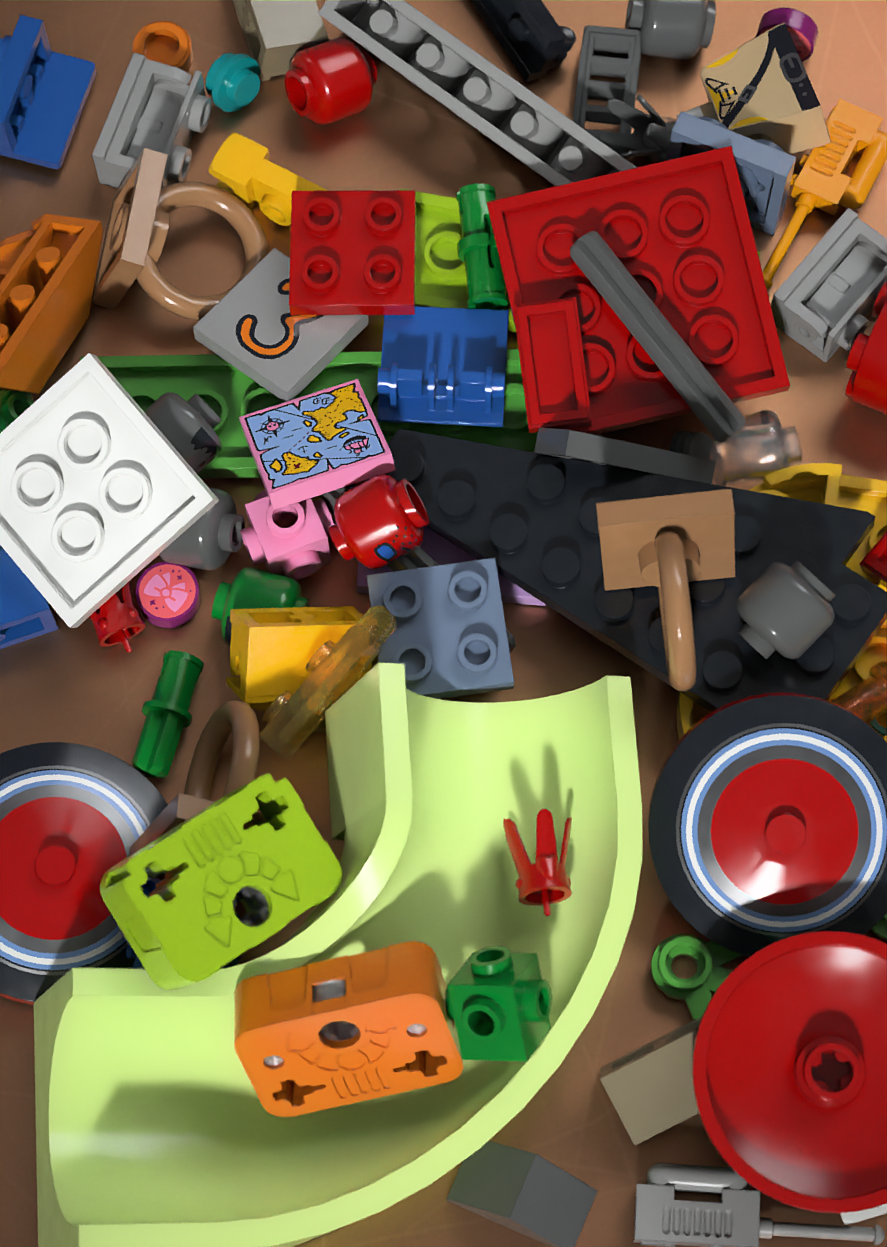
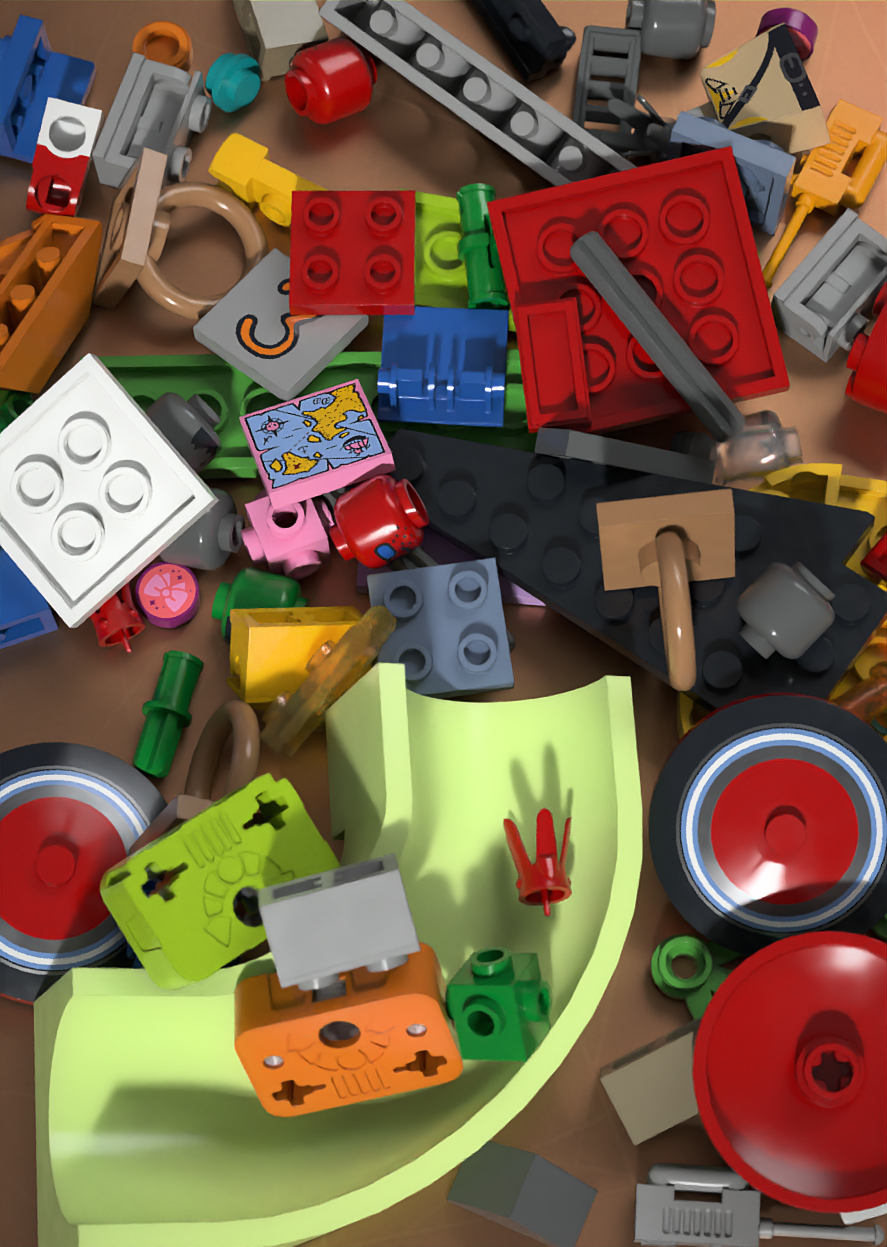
(63, 157): none -> leg
(338, 923): none -> light grey hinge

